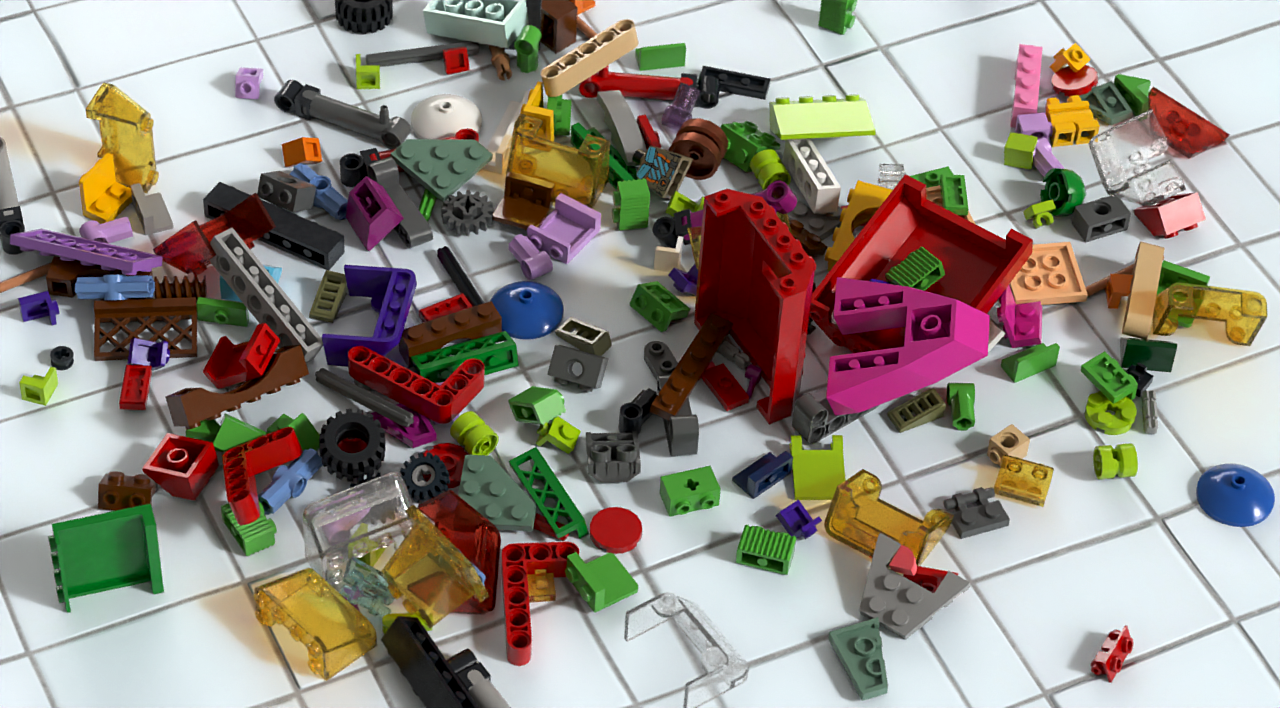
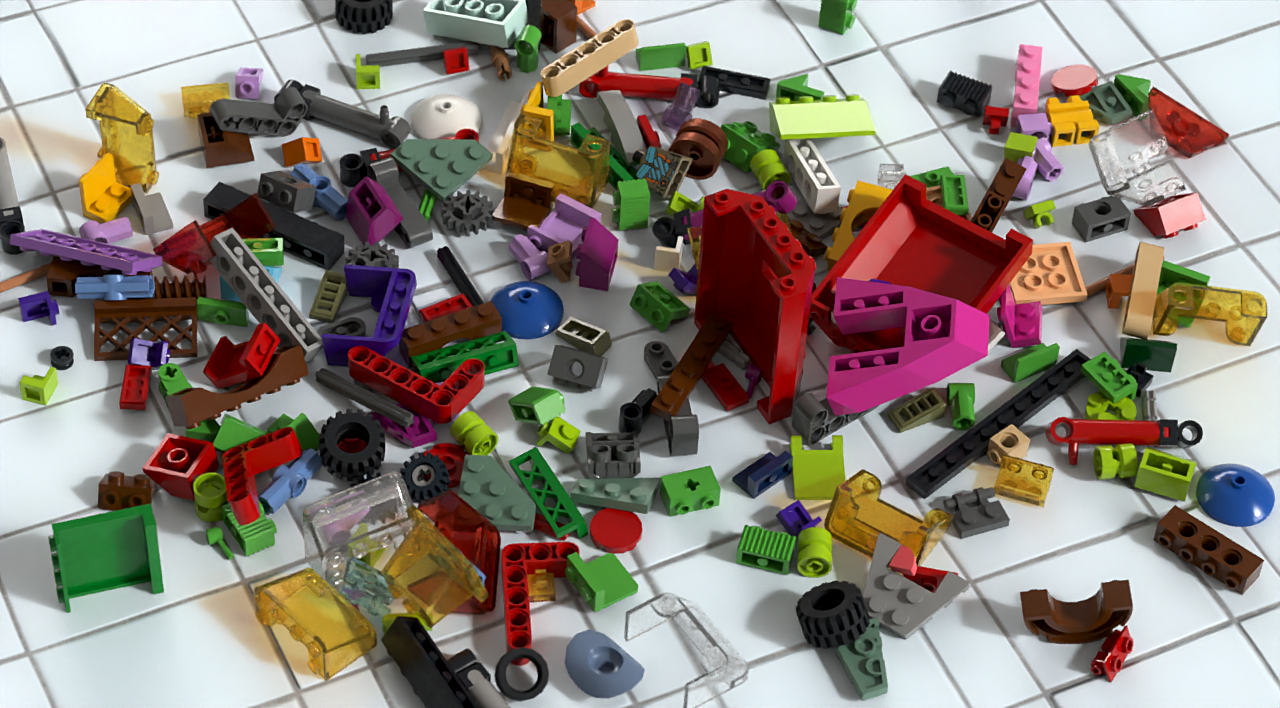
(171, 380): none -> bright green piece
(199, 98): none -> clear yellow bracket
(209, 496): none -> lime wheel
(215, 535): none -> bright green hand
(222, 146): none -> reddish brown slope
(261, 118): none -> dark grey beam
(267, 250): none -> bright green panel
(350, 326): none -> dark grey plate
(373, 256): none -> dark grey gear
(542, 669): none -> black tyre
(560, 260): none -> medium nougat bracket
(596, 256): none -> magenta slope
(601, 665): none -> sand blue hat
(617, 493): none -> sand green wing
(698, 55): none -> lime tile
(797, 87): none -> bright green slope
(814, 552): none -> lime wheel
(832, 614): none -> black tyre
(917, 270): bright green brick -> none
(964, 94): none -> black brick
(995, 118): none -> red tile
(998, 195): none -> reddish brown slope
(1015, 411): none -> black plate
(1025, 184): none -> lavender piece
(1065, 189): green cylinder -> none
(1073, 56): yellow bracket -> none
(1081, 620): none -> reddish brown brick
(1159, 433): none -> red piece
(1165, 474): none -> lime slope
(1208, 550): none -> reddish brown brick

